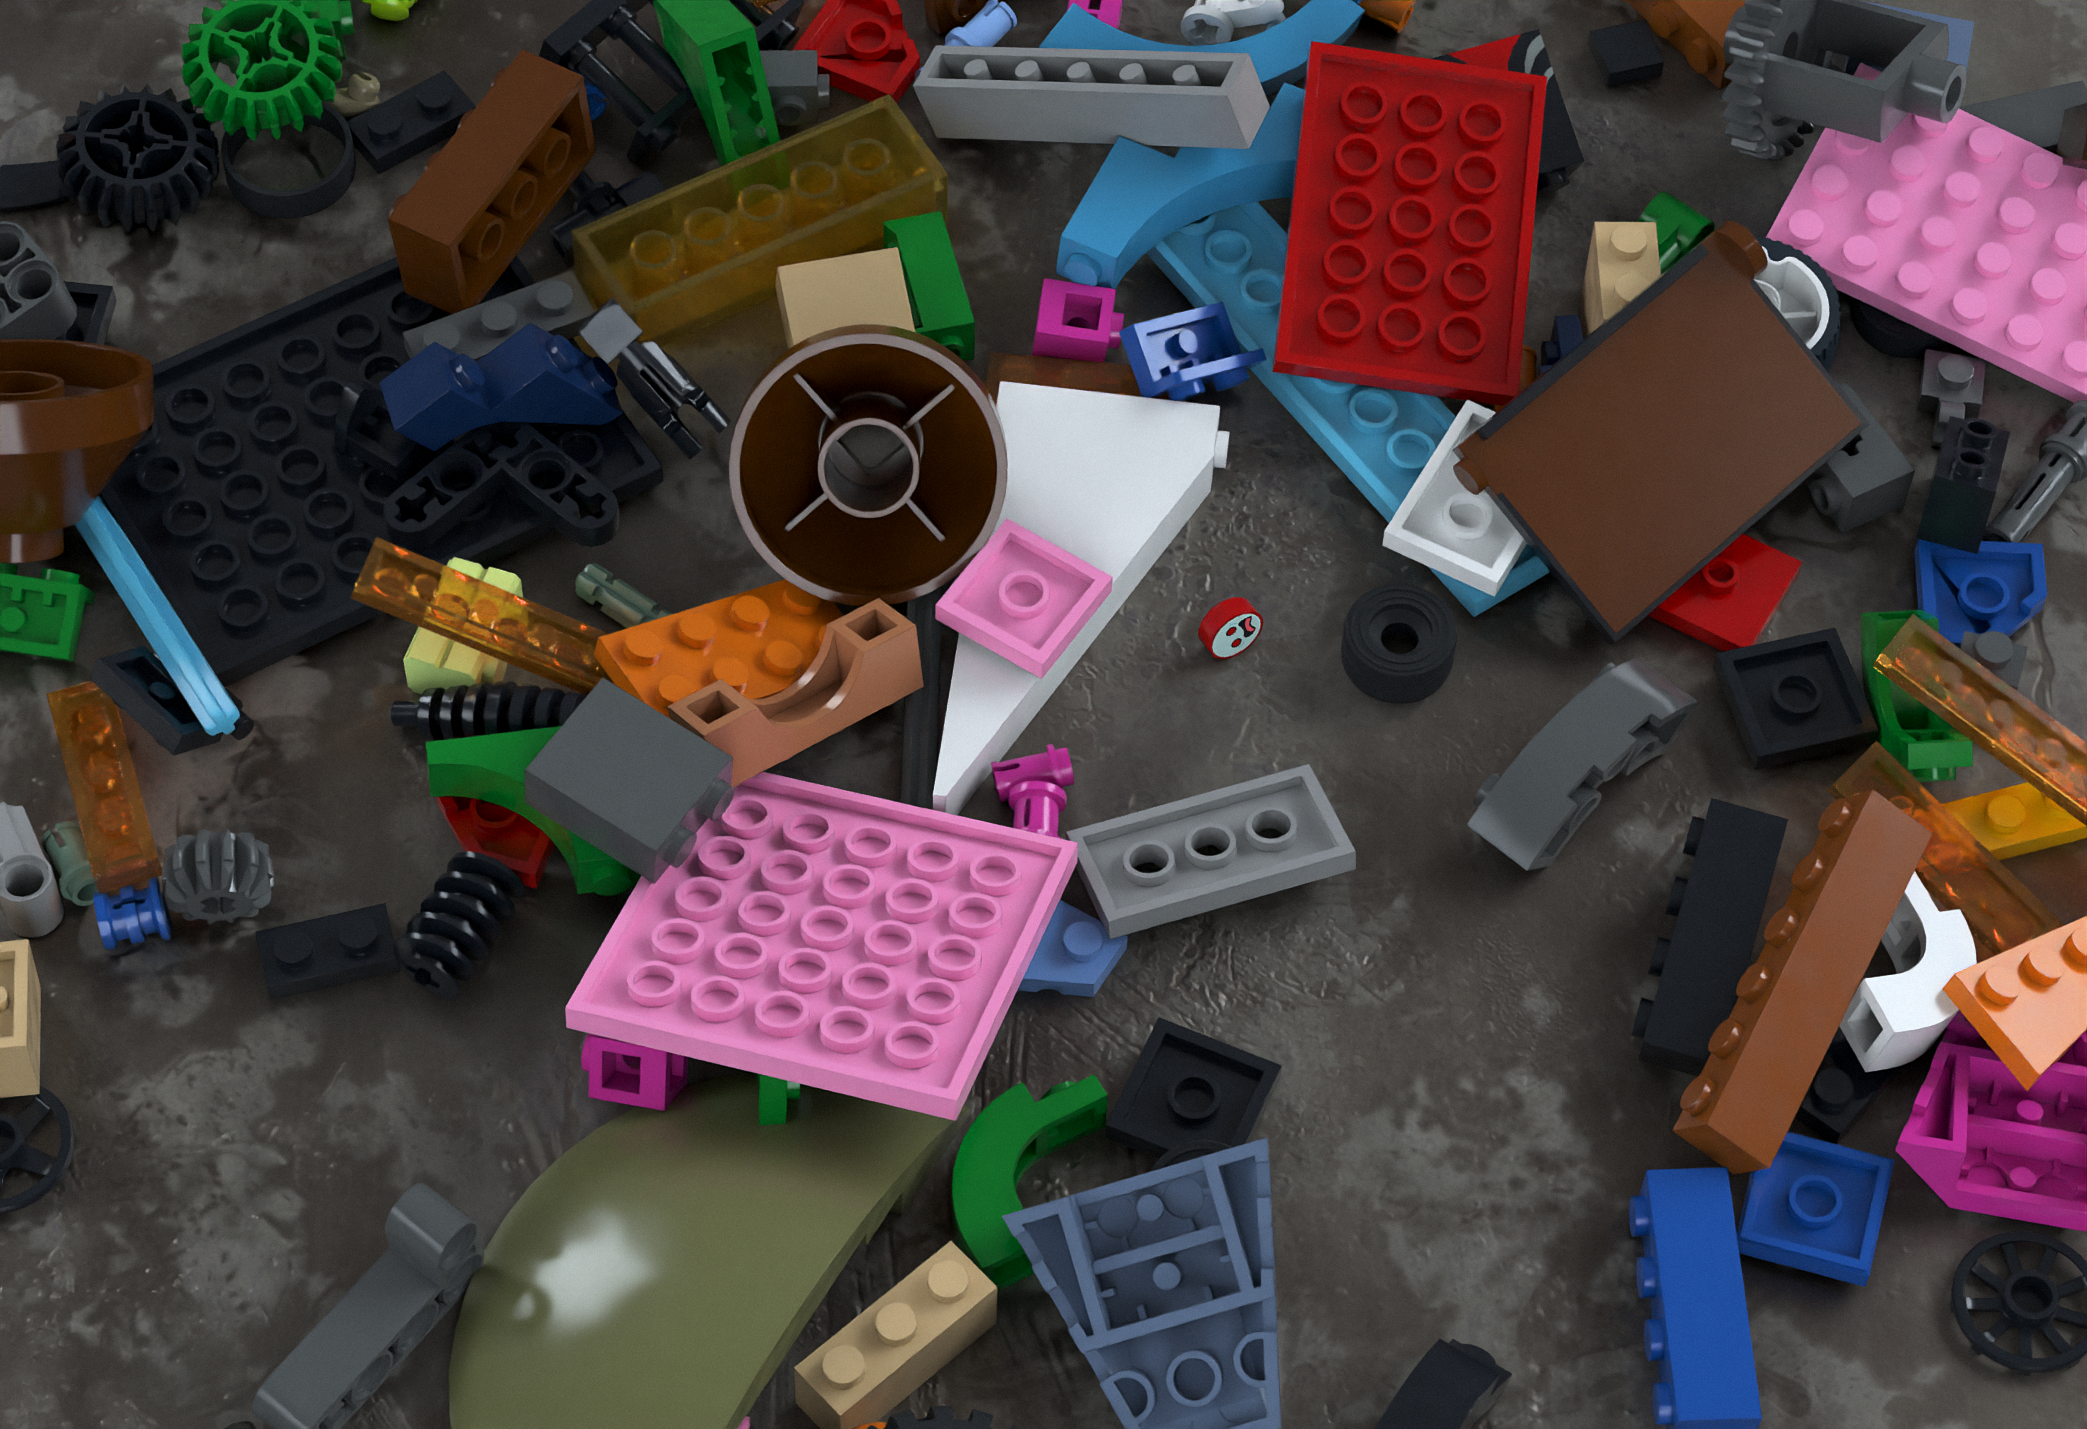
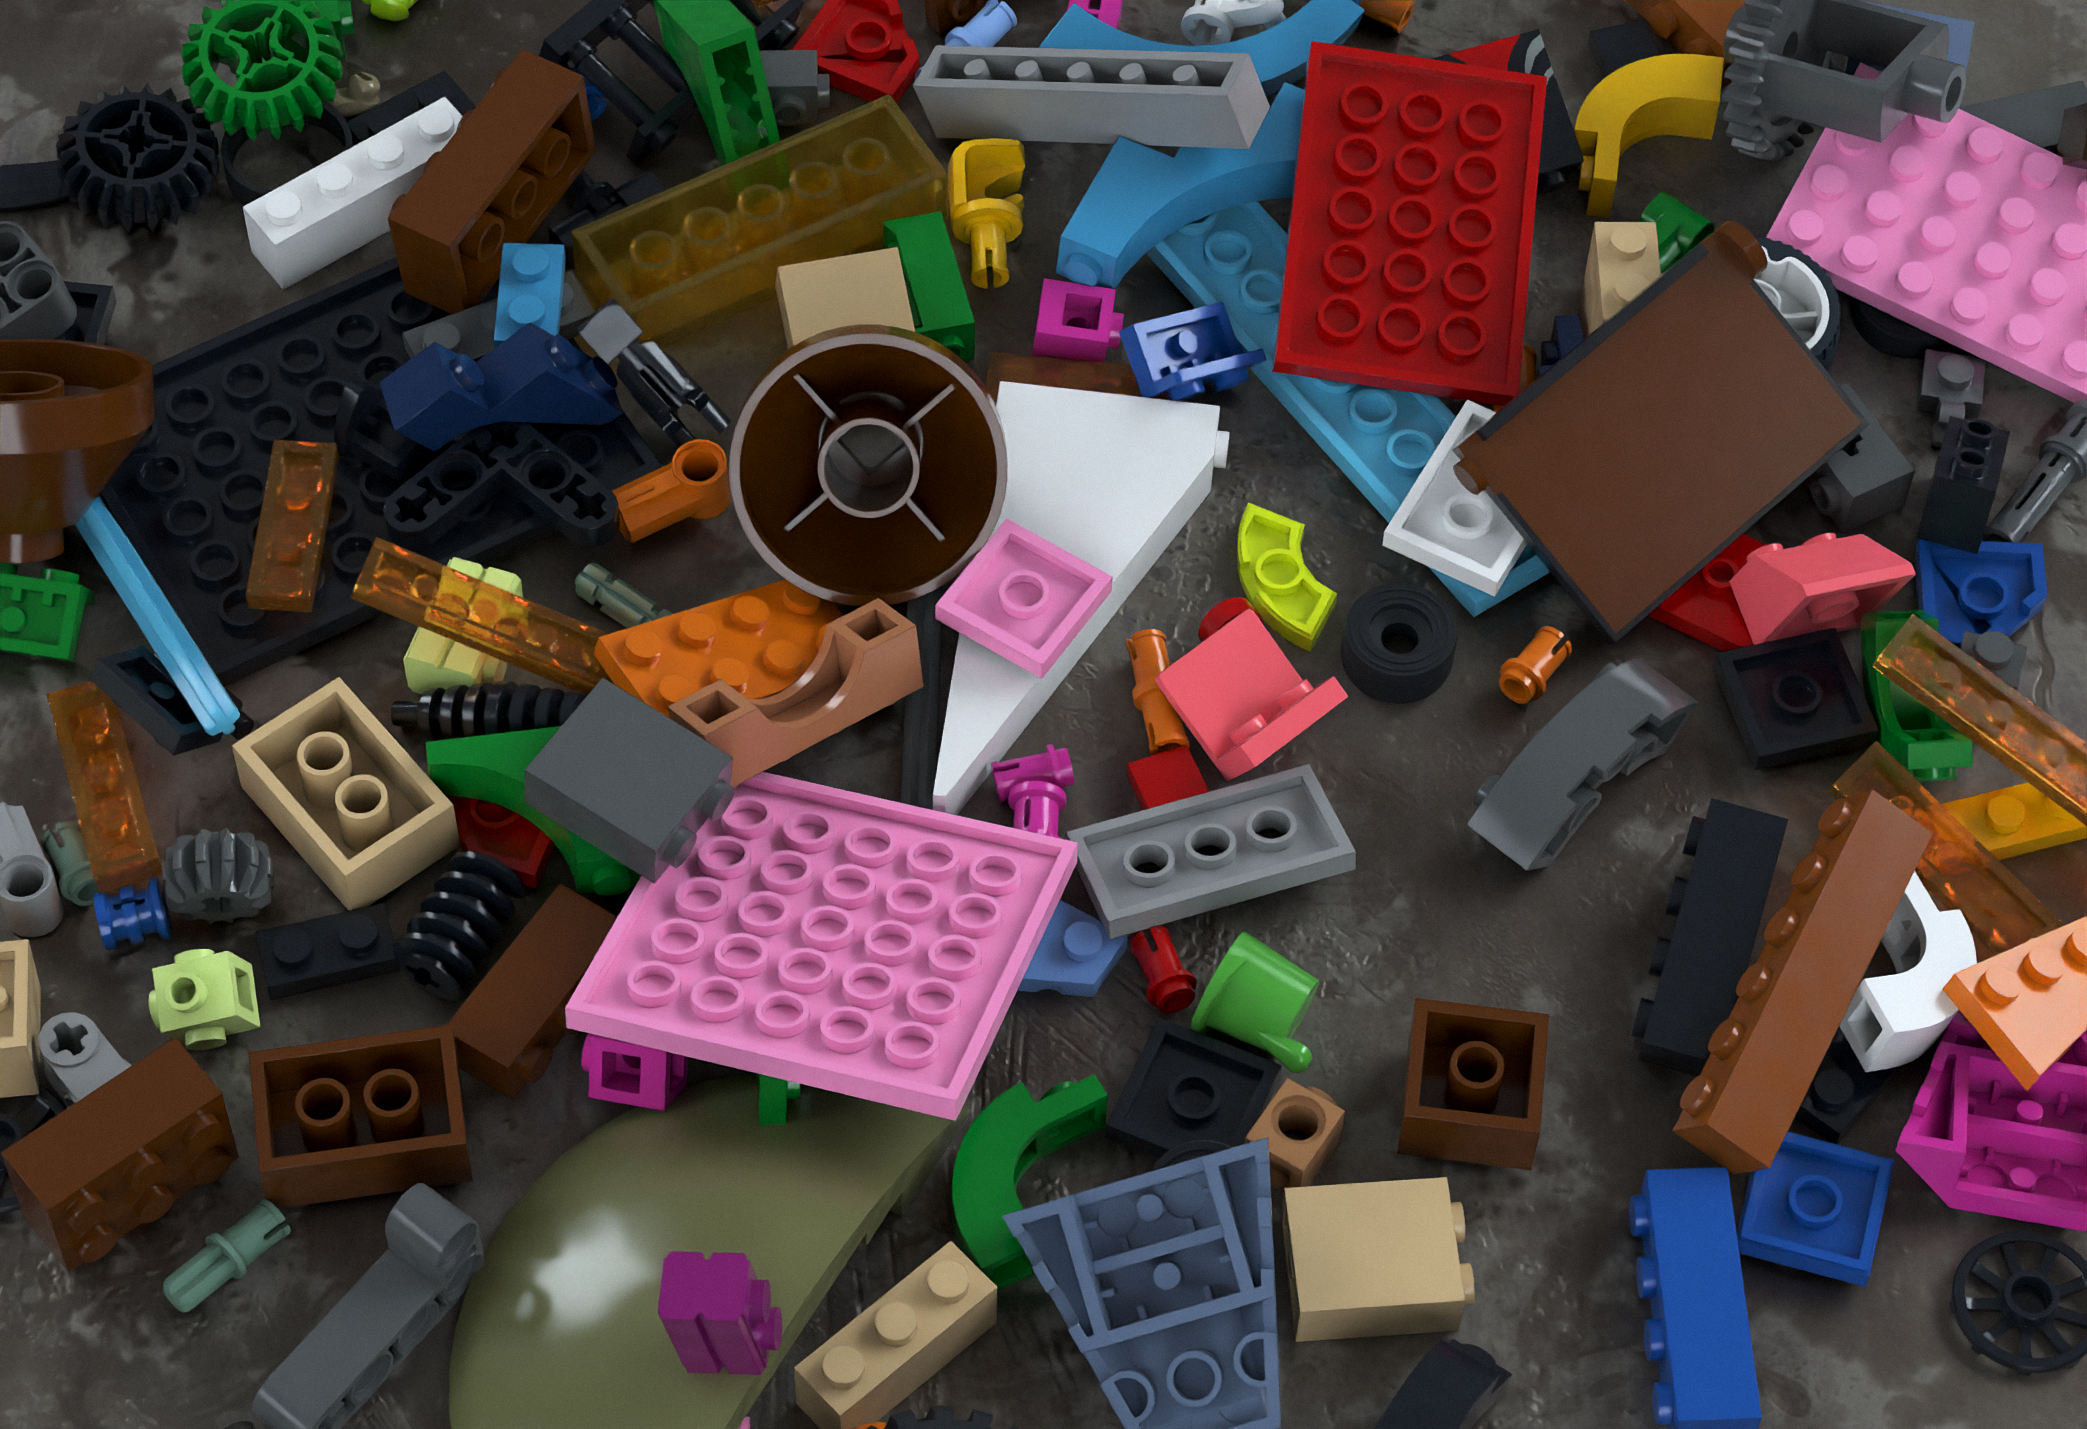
(77, 1056): none -> light grey piece
(121, 1155): none -> reddish brown brick
(204, 998): none -> yellowish green brick
(225, 1256): none -> sand green axle
(292, 526): none -> clear orange plate
(345, 198): none -> white brick
(346, 795): none -> tan brick
(359, 1116): none -> reddish brown brick
(518, 1008): none -> reddish brown brick
(529, 288): none -> dark azure plate
(672, 493): none -> orange piece
(718, 1313): none -> magenta brick
(977, 180): none -> yellow piece
(1162, 722): none -> orange pin
(1165, 777): none -> red tile
(1168, 982): none -> red pin
(1244, 695): none -> coral bracket
(1259, 1001): none -> bright green hat
(1277, 578): none -> neon yellow tile
(1303, 1109): none -> medium nougat brick
(1374, 1259): none -> tan brick
(1473, 1084): none -> reddish brown brick
(1526, 676): none -> orange pin
(1638, 102): none -> yellow arch
(1816, 585): none -> coral slope

